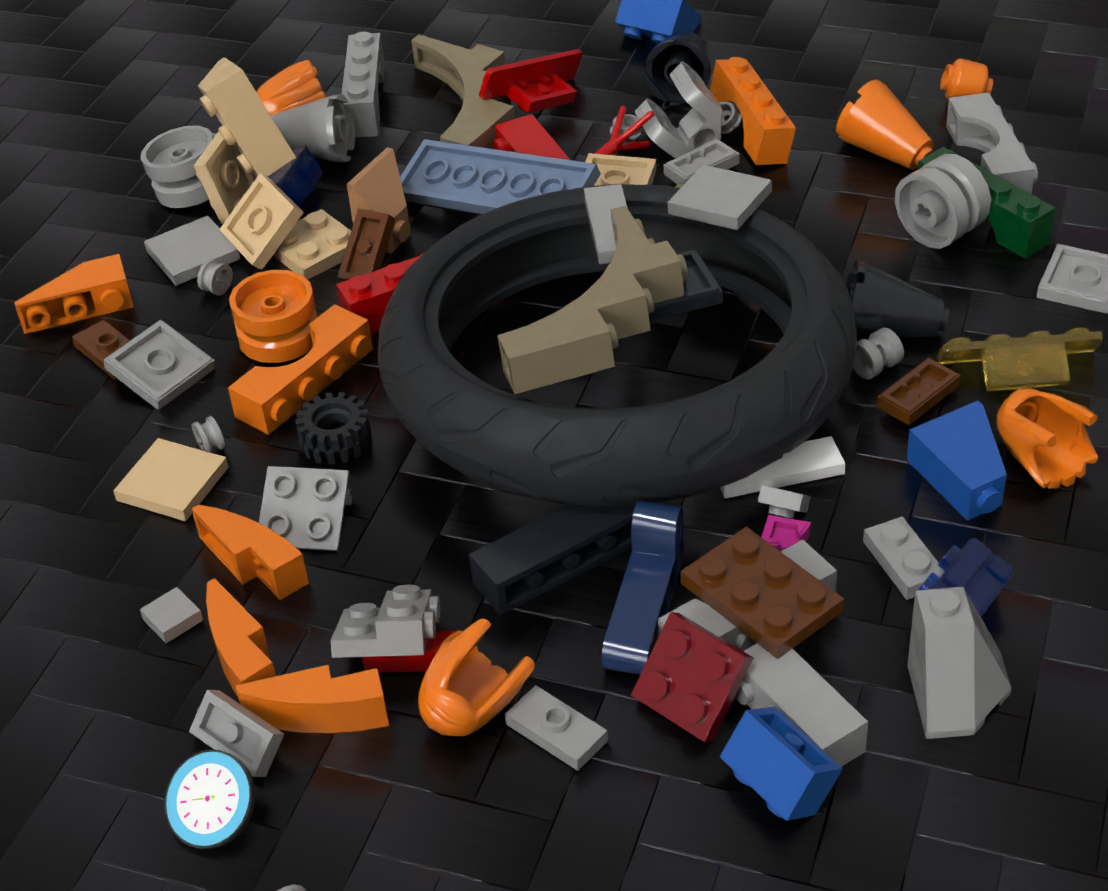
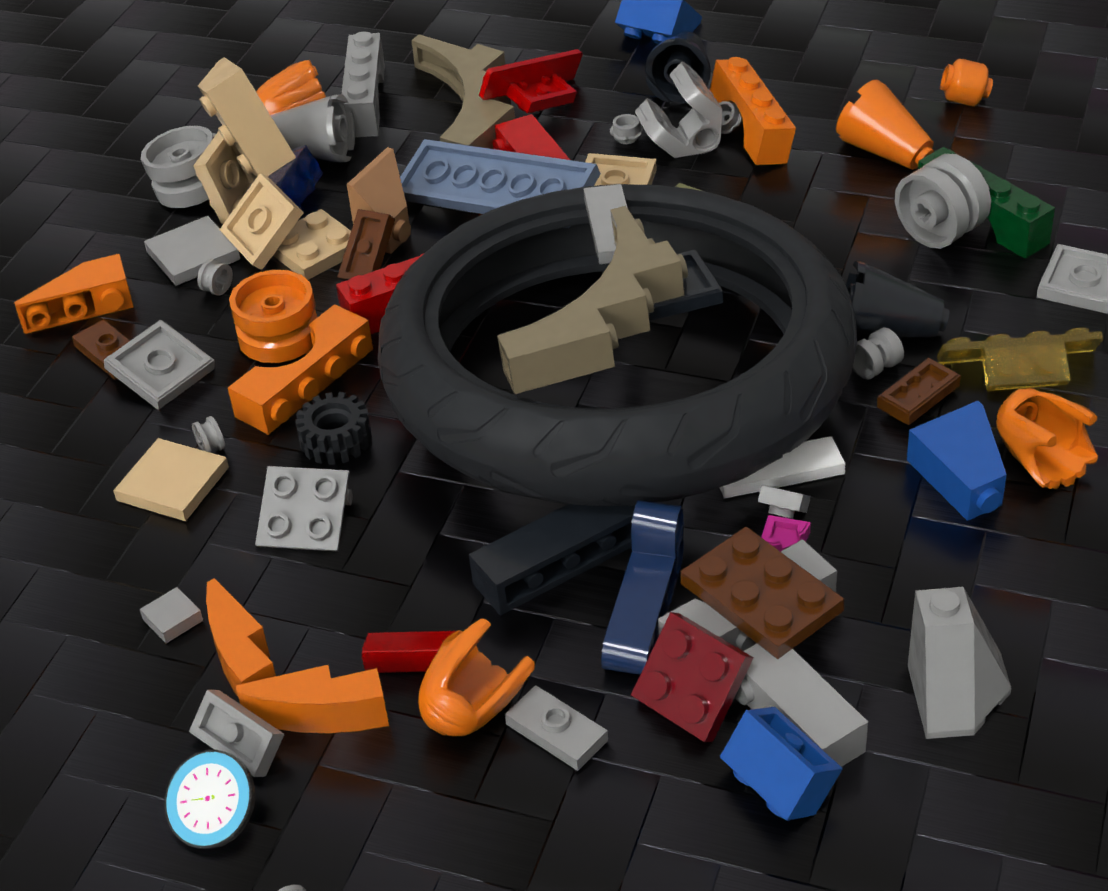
(251, 550): orange slope -> none
(395, 629): light grey plate -> none
(616, 143): red plant -> none
(711, 154): light grey plate -> none
(719, 197): light grey tile -> none
(901, 555): light grey plate -> none
(973, 569): clear blue brick -> none
(979, 124): light grey arch -> none

